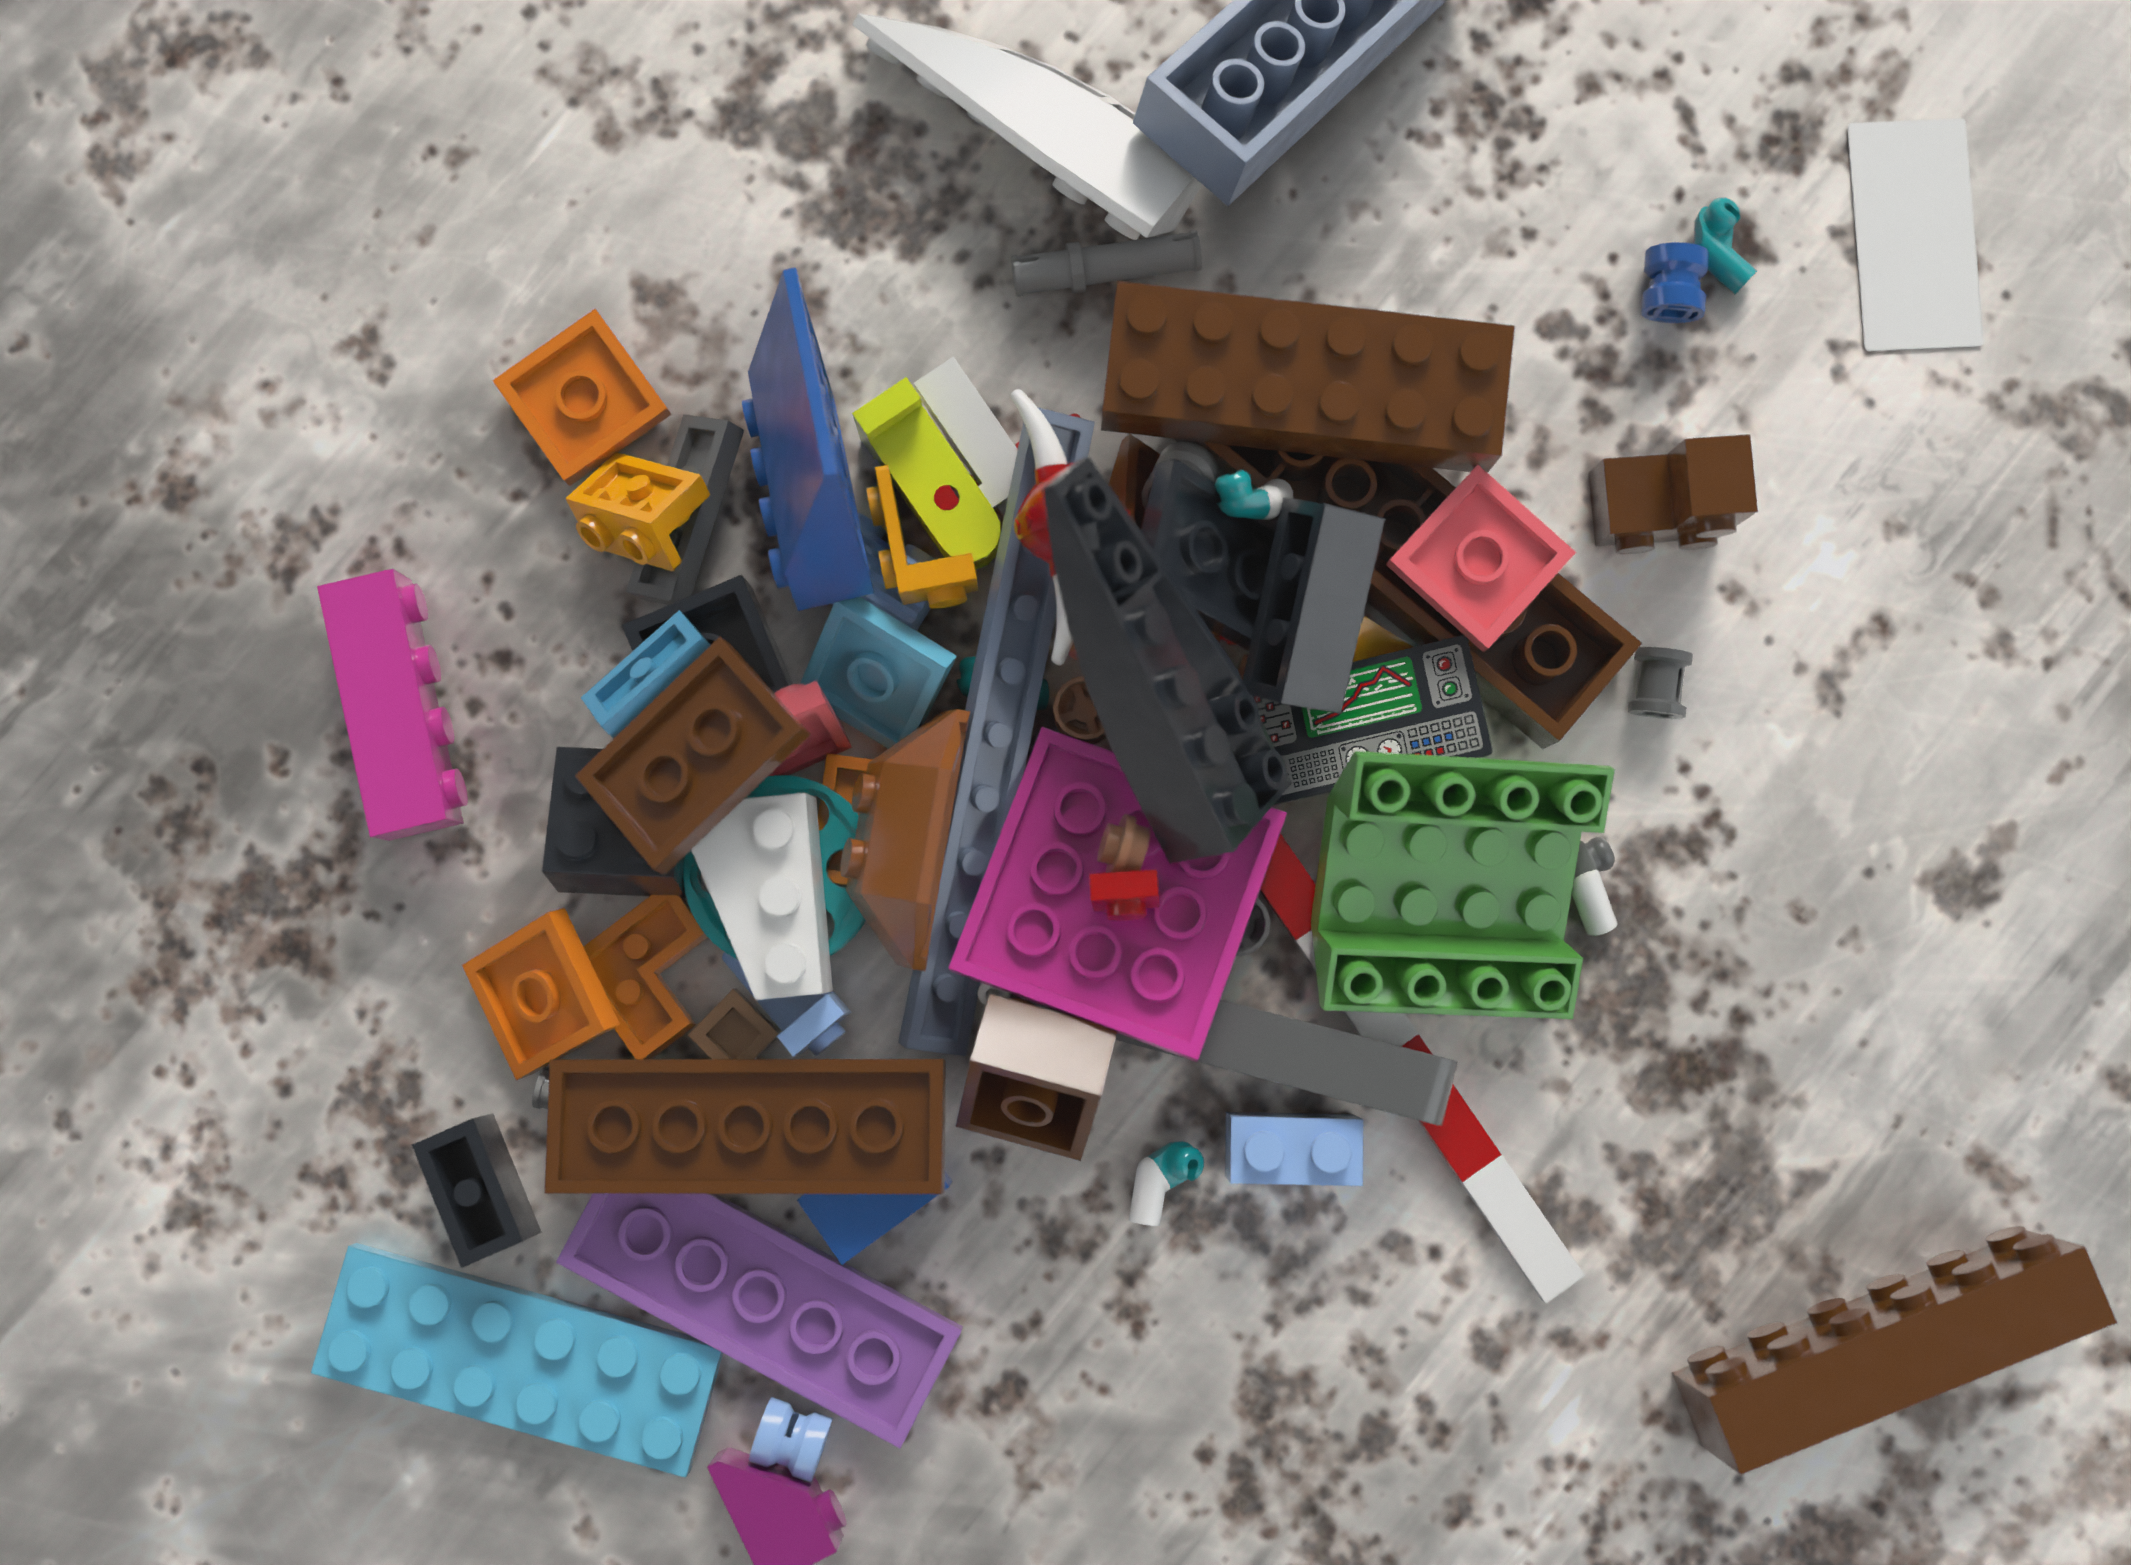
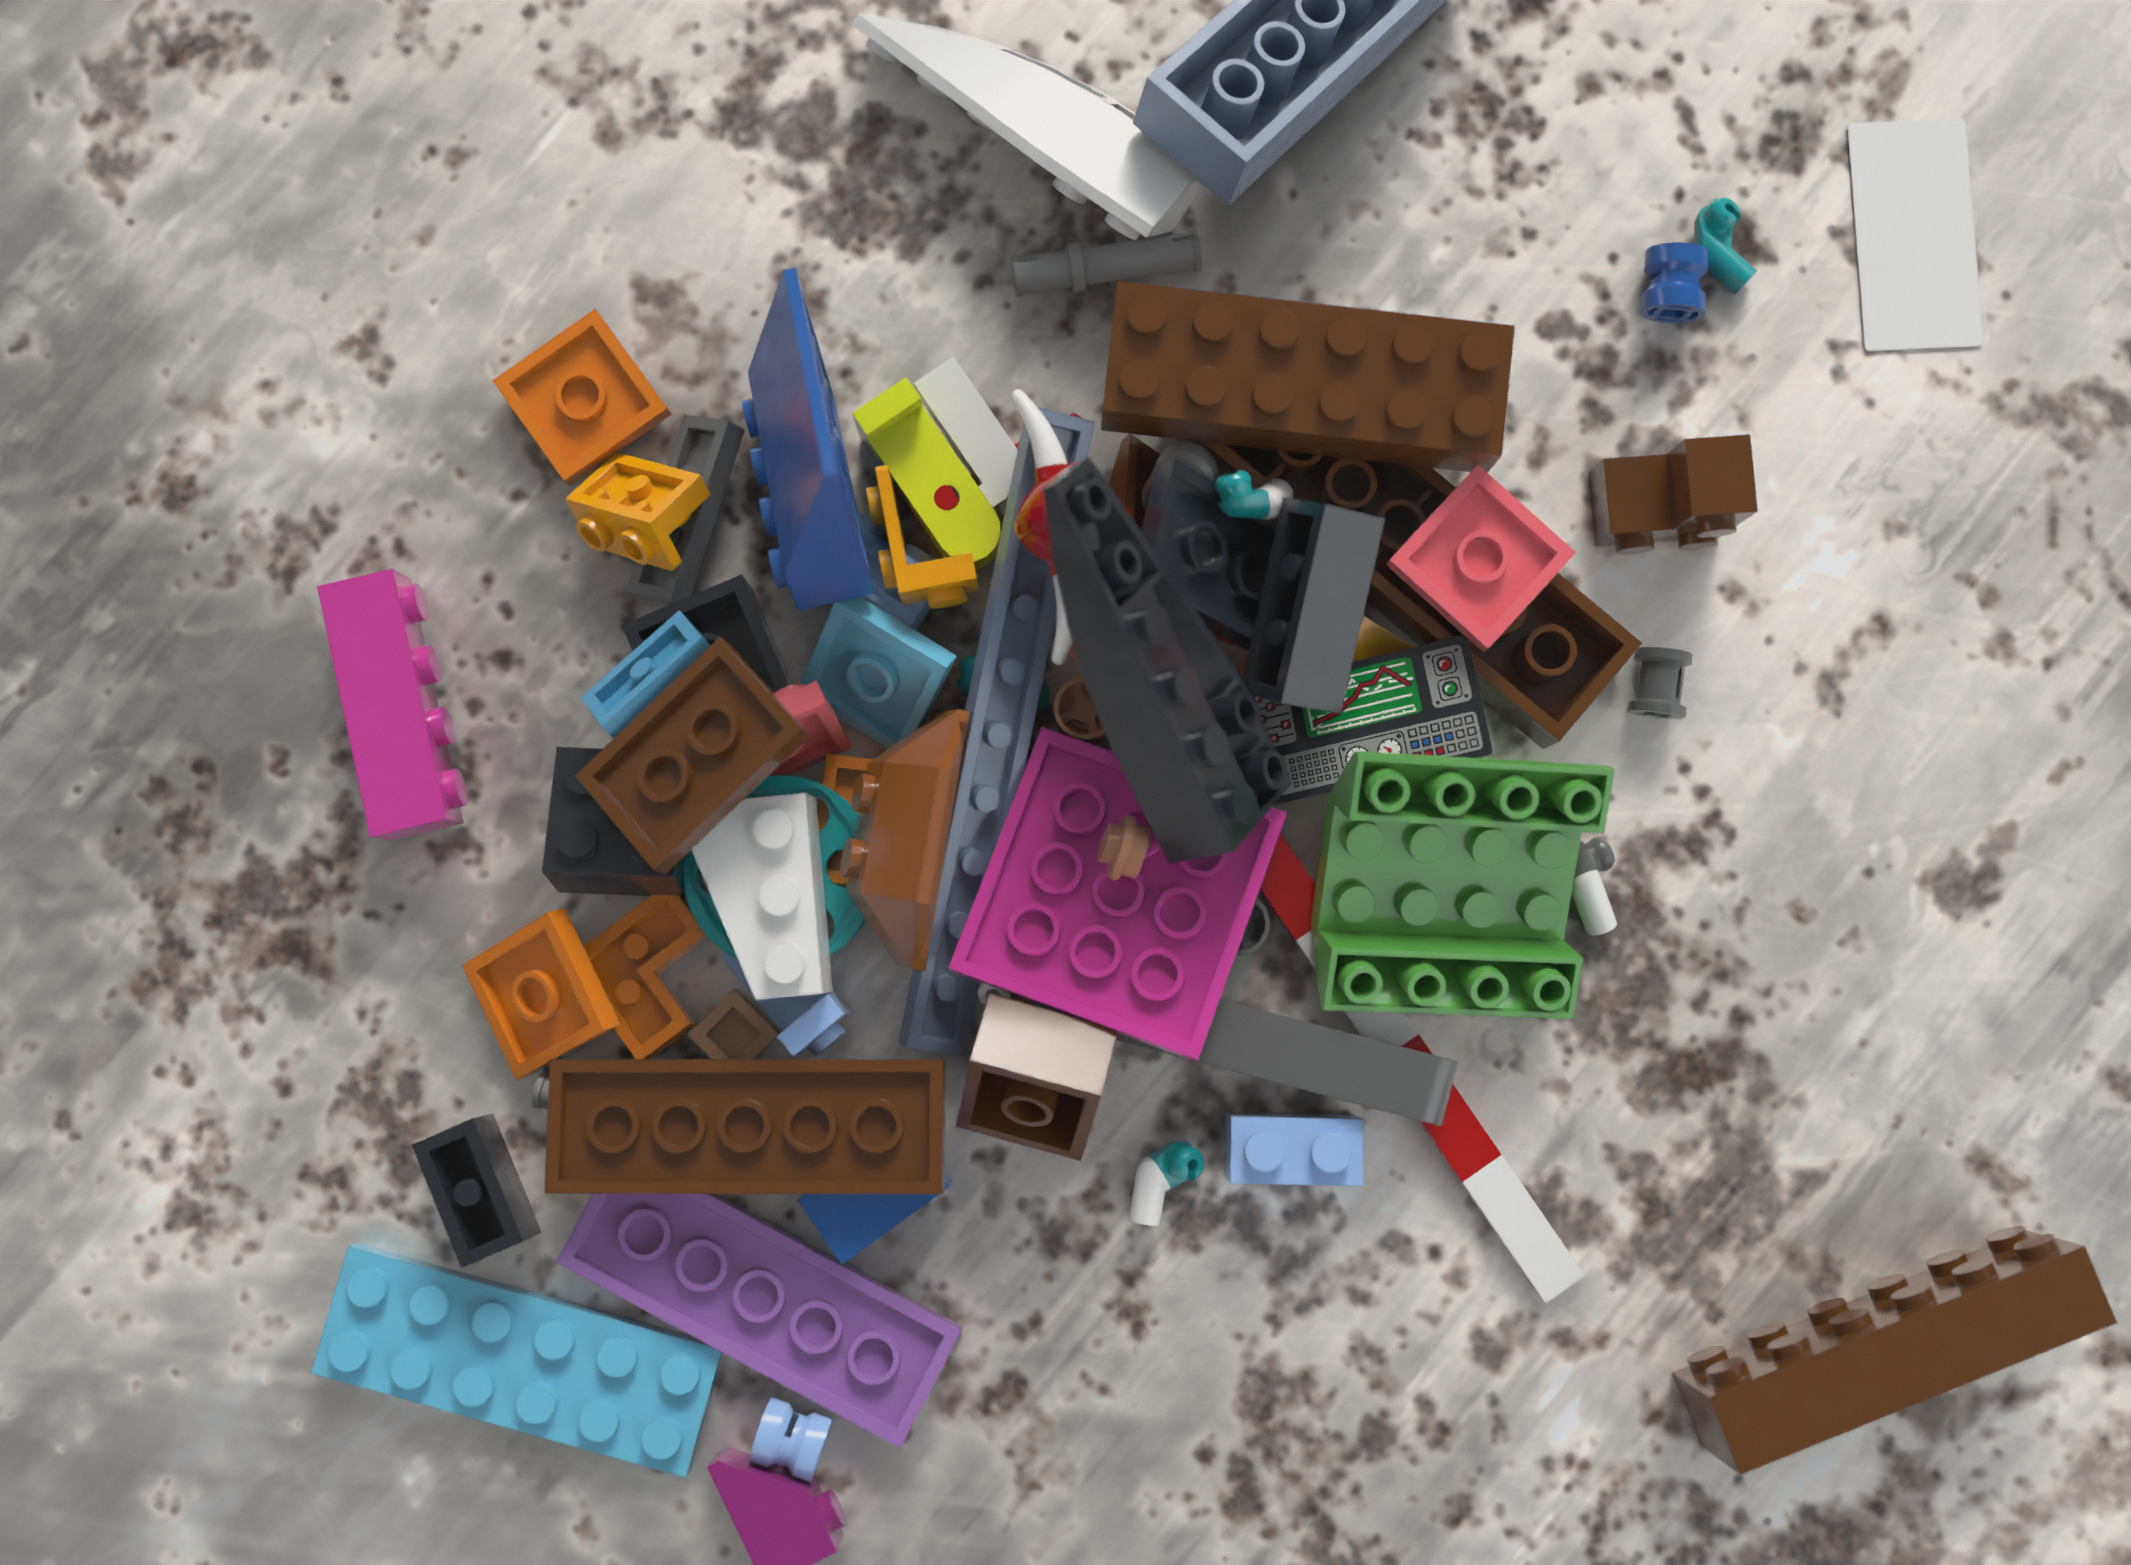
(1124, 893): red plate -> none

